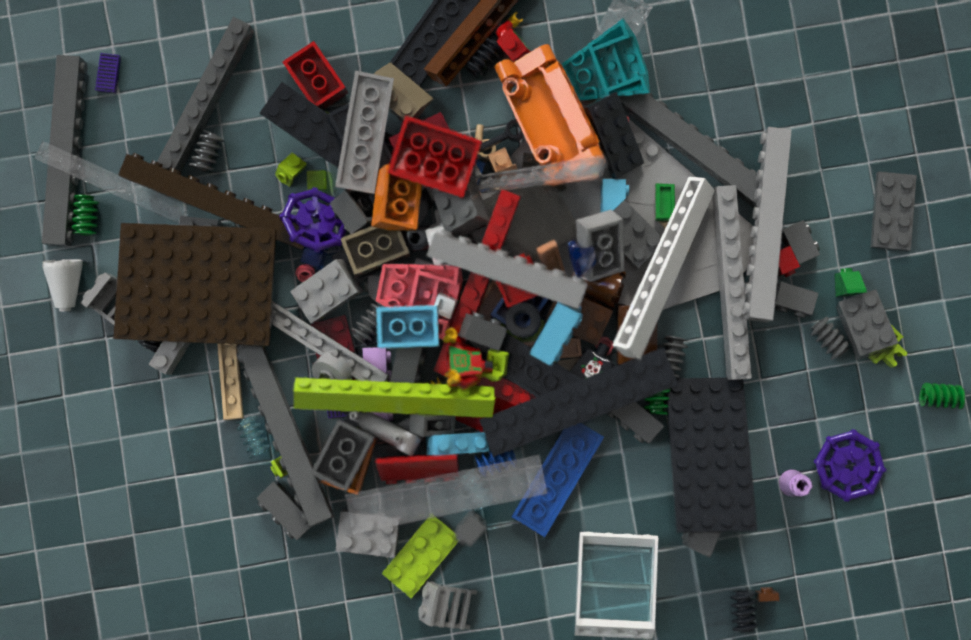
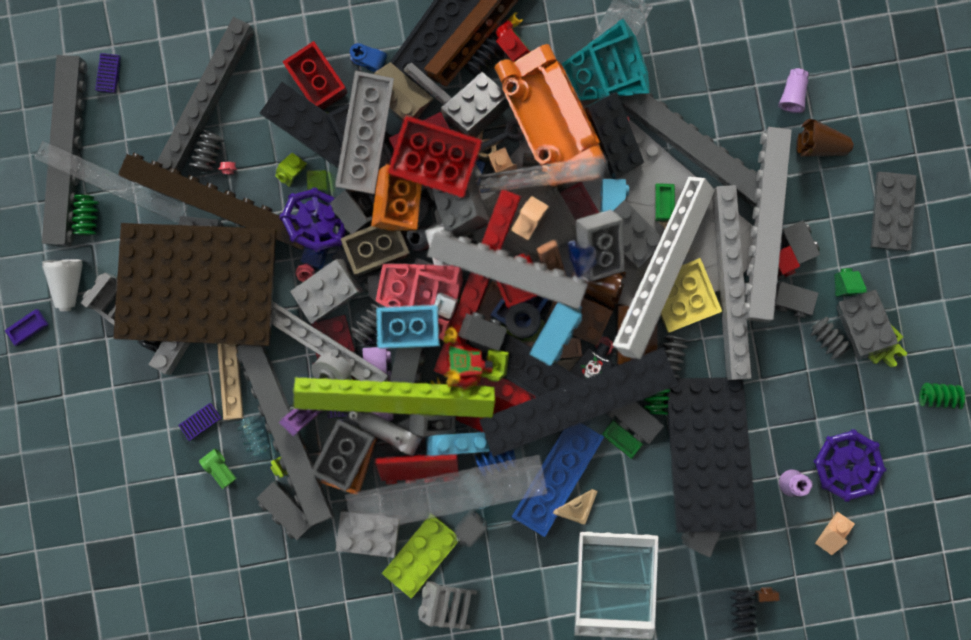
(26, 327): none -> dark purple tile
(200, 421): none -> tile
(215, 464): none -> bright green piece
(227, 167): none -> coral plate
(298, 419): none -> medium lavender plate
(370, 59): none -> blue piece
(427, 83): none -> light grey tile
(475, 106): none -> brick
(529, 217): none -> light nougat slope
(578, 508): none -> tan tile
(579, 201): none -> dark red plate
(622, 439): none -> green tile
(690, 298): none -> light yellow plate
(795, 91): none -> lavender plant
(822, 140): none -> reddish brown cone
(835, 533): none -> light nougat slope

